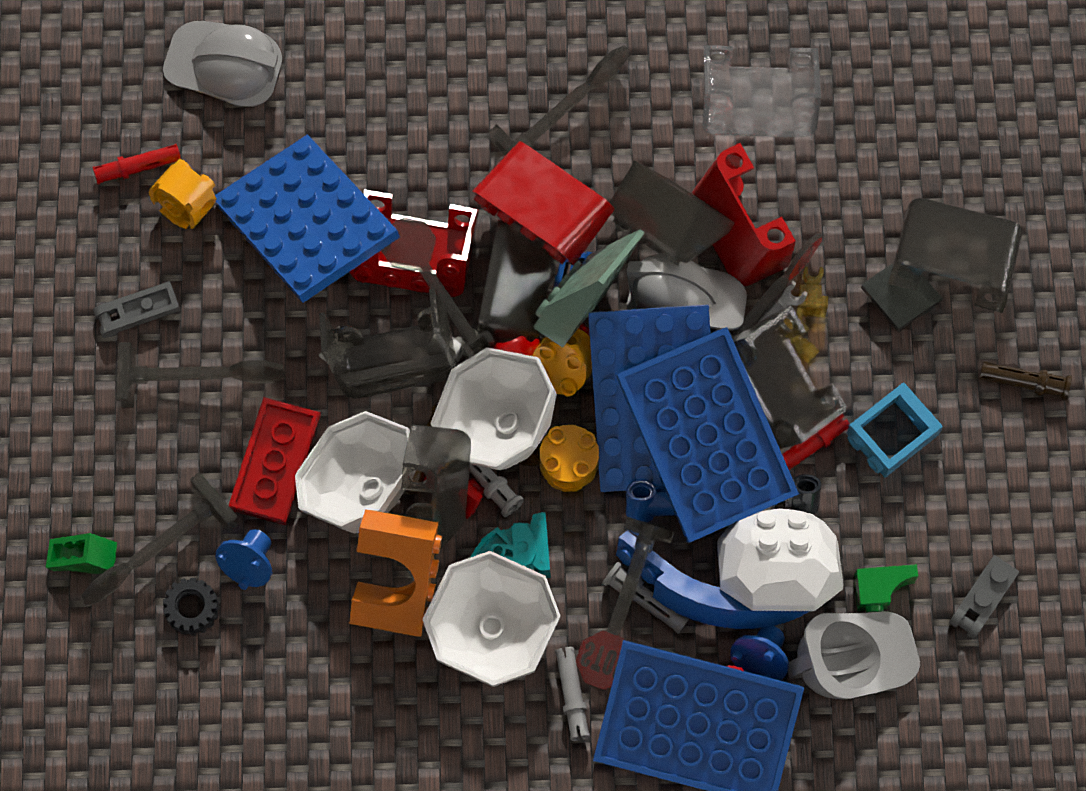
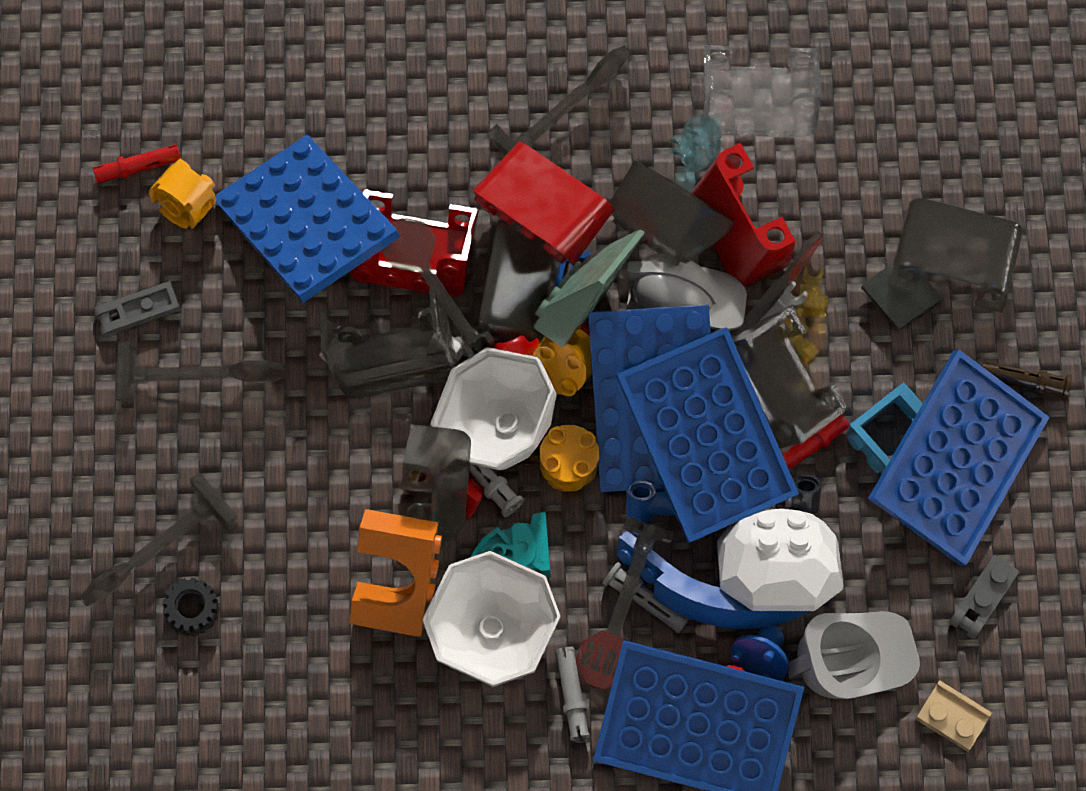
(81, 553): green arch -> none
(224, 62): light grey piece -> none
(246, 559): blue piece -> none
(272, 459): red plate -> none
(353, 470): white rock -> none
(699, 142): none -> clear light blue plate
(877, 584): green arch -> none
(953, 716): none -> tan plate
(959, 458): none -> blue plate

